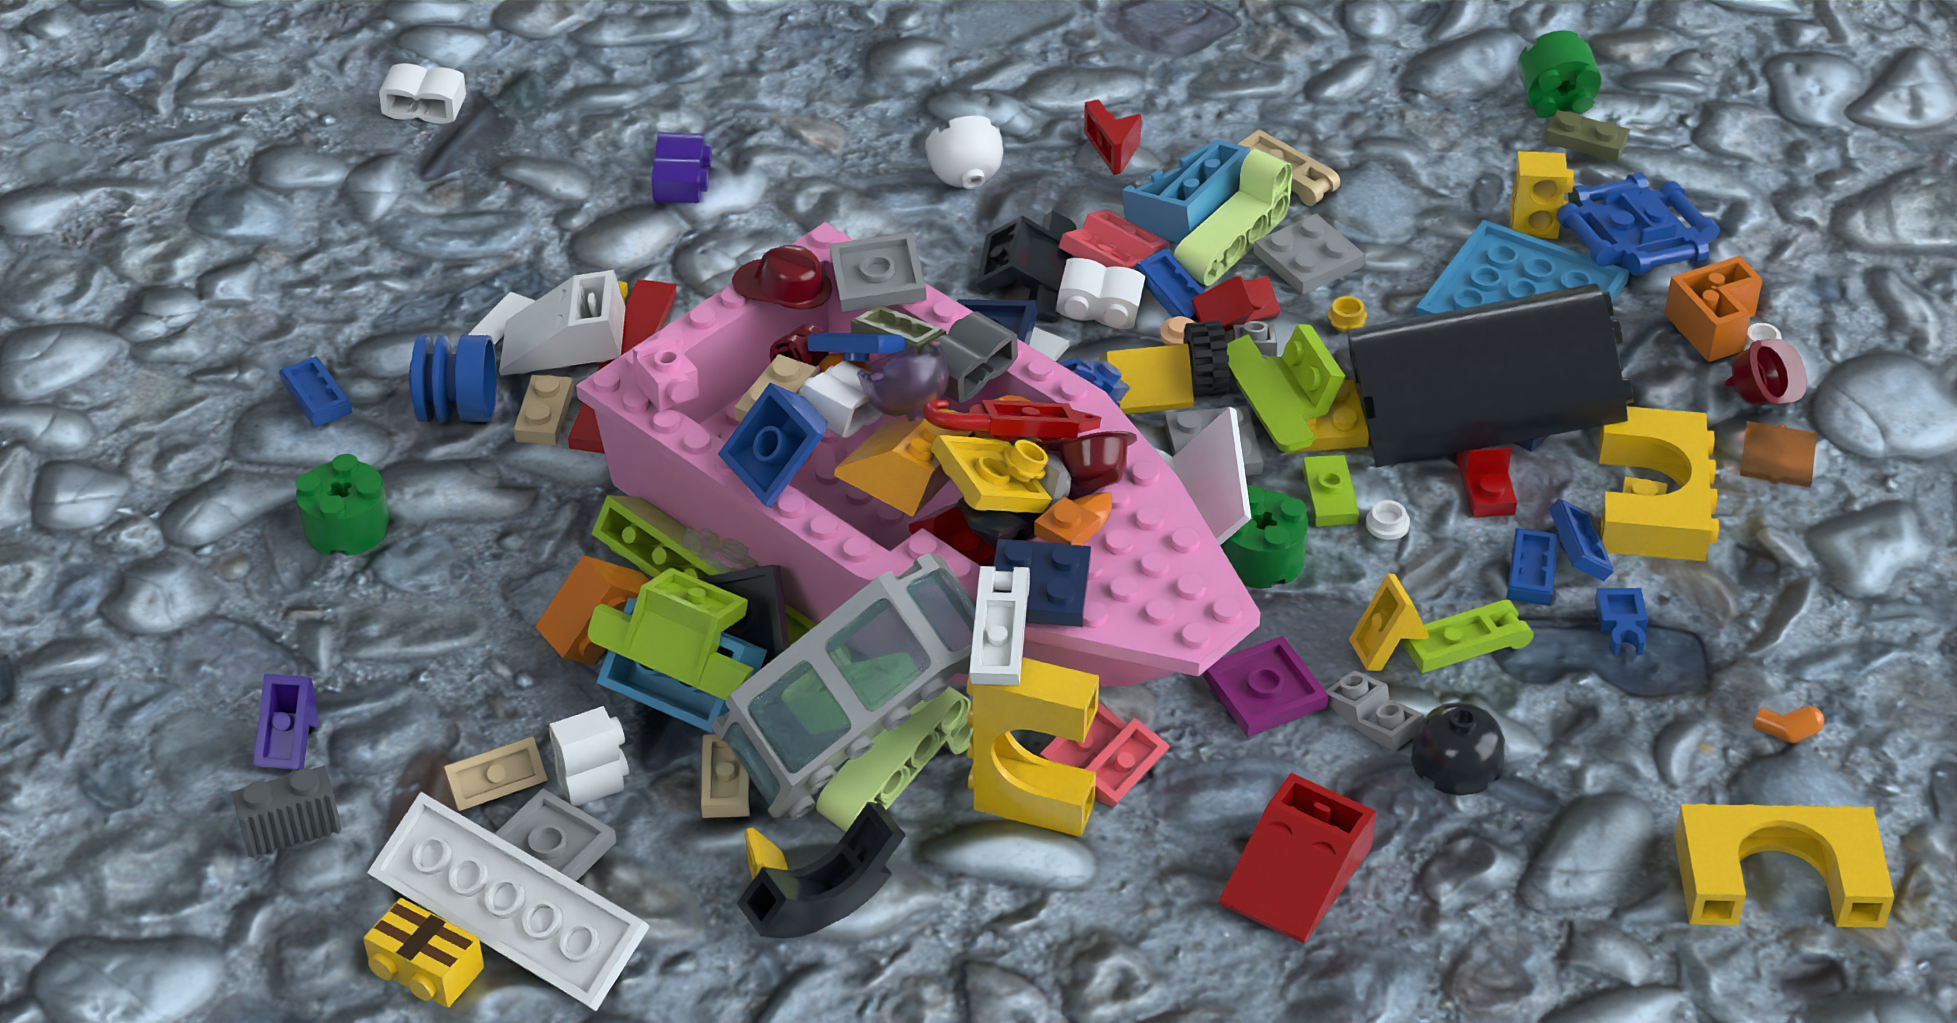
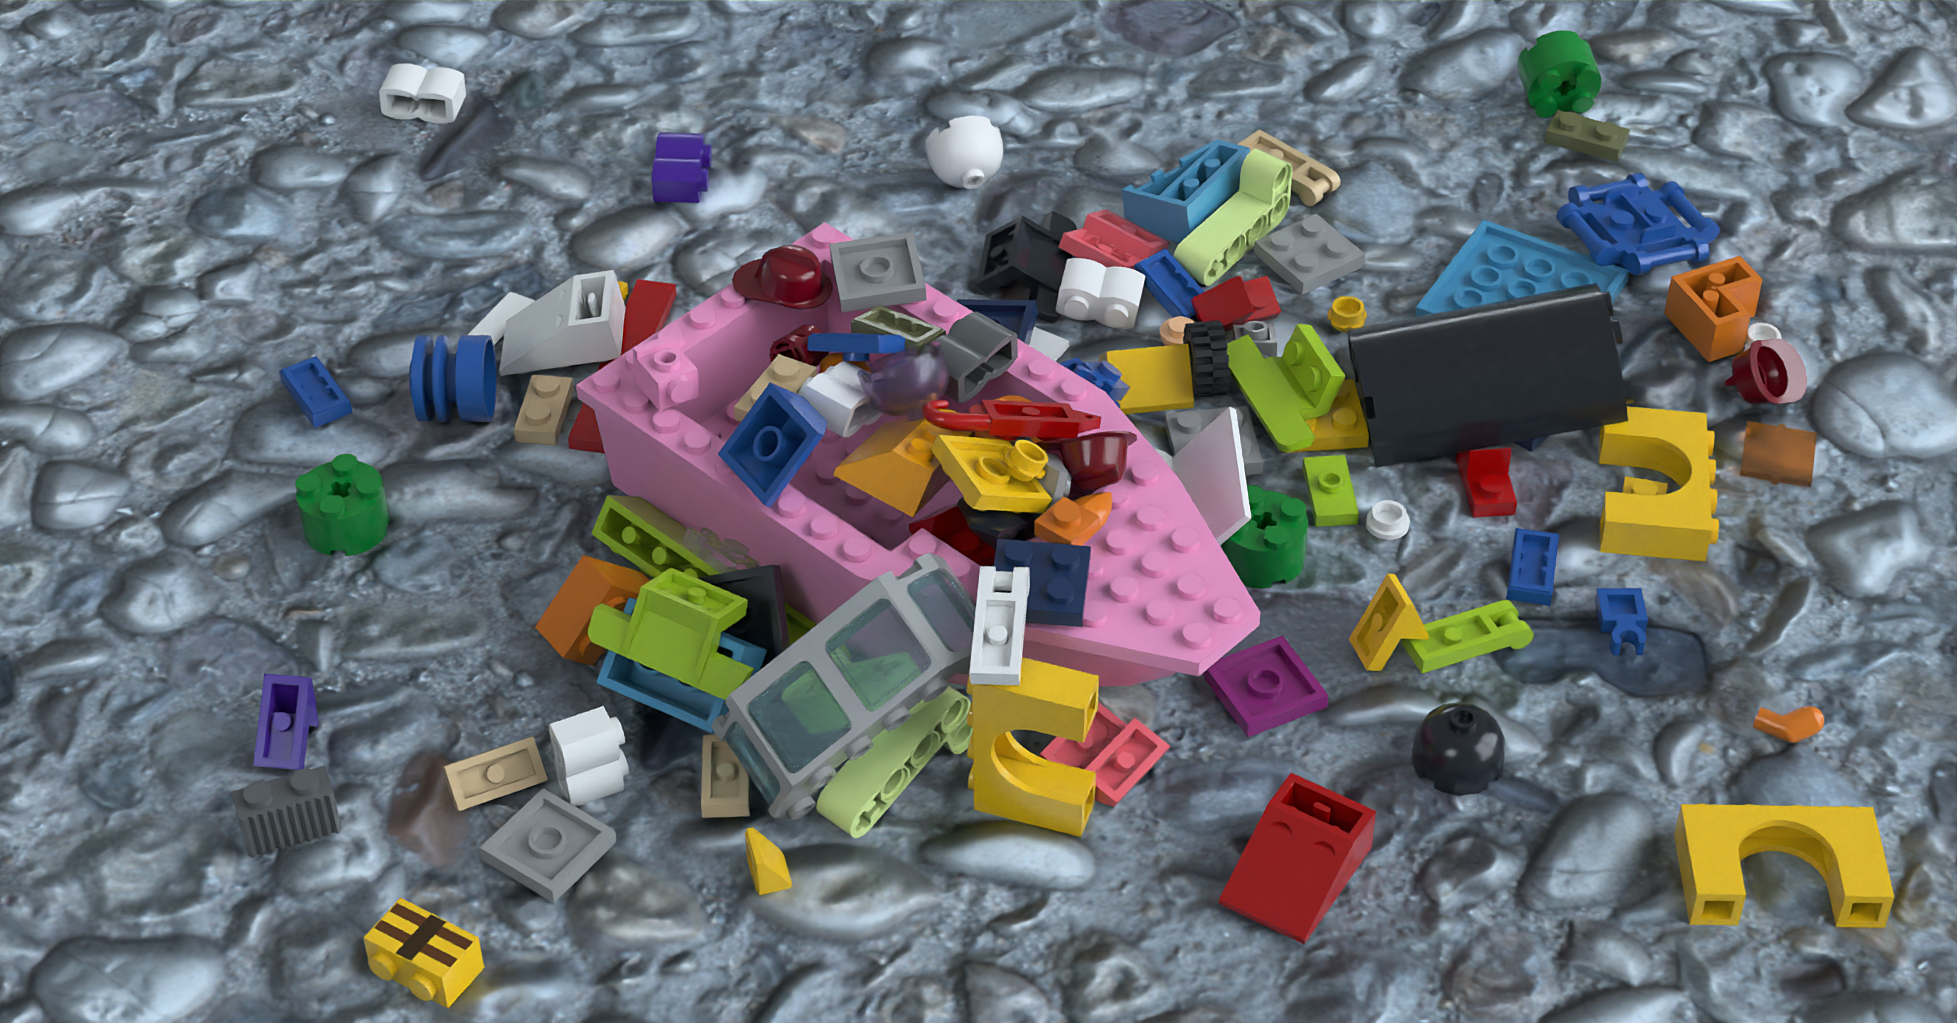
(509, 900): white plate -> none
(831, 888): black arch -> none
(1111, 137): red slope -> none
(1369, 709): light grey slope -> none
(1539, 193): yellow brick -> none
(1581, 540): blue plate -> none

